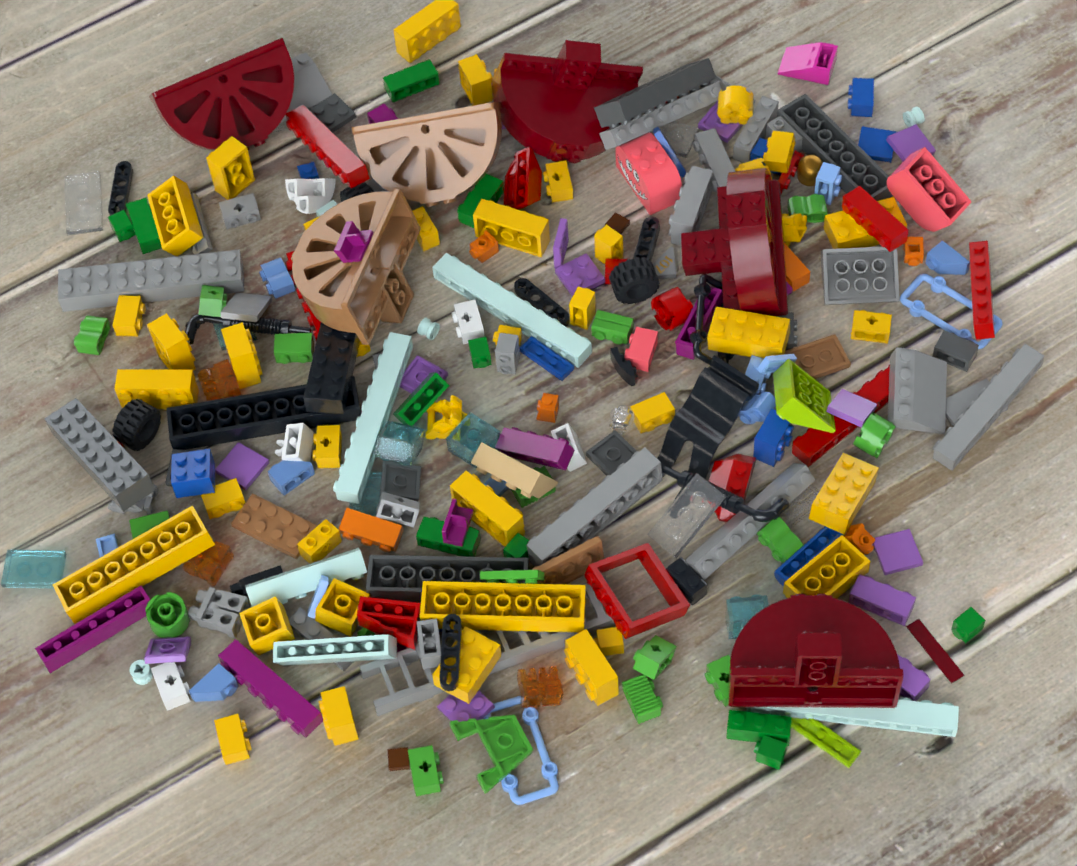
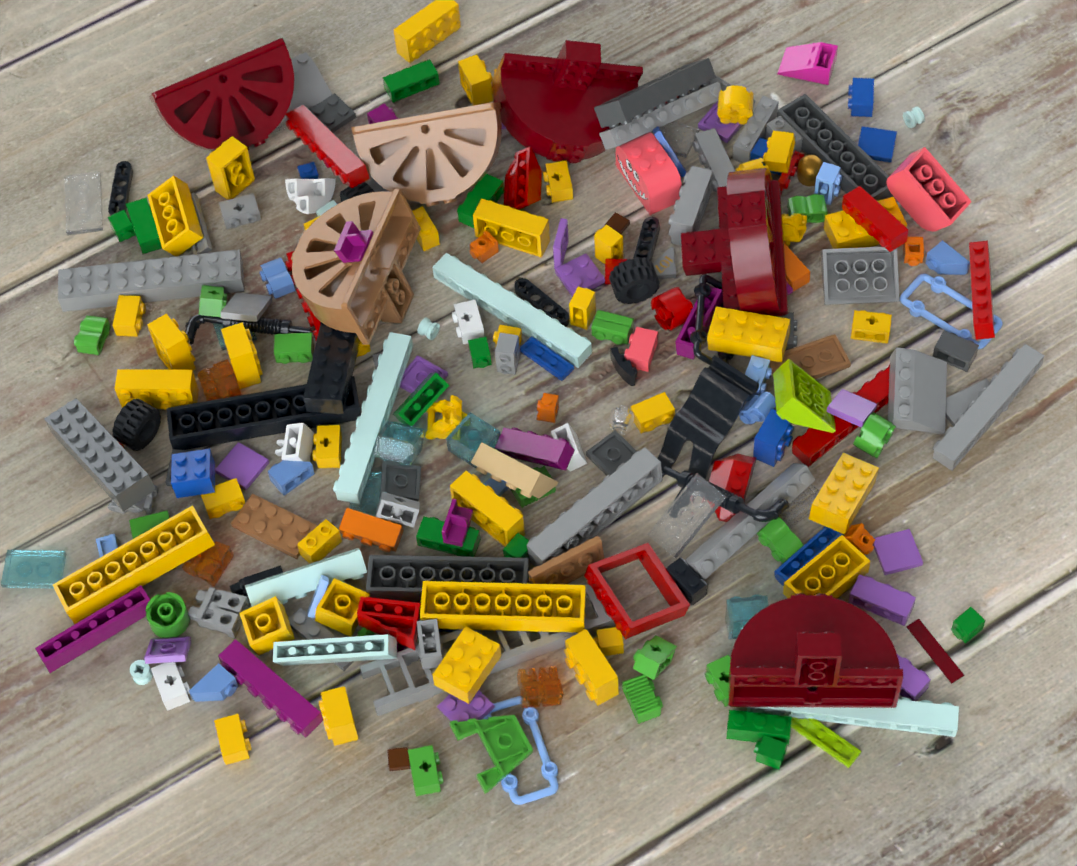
(453, 652): black beam -> none
(512, 576): bright green plate -> none
(772, 363): light blue tile -> none
(909, 141): medium lavender tile -> none

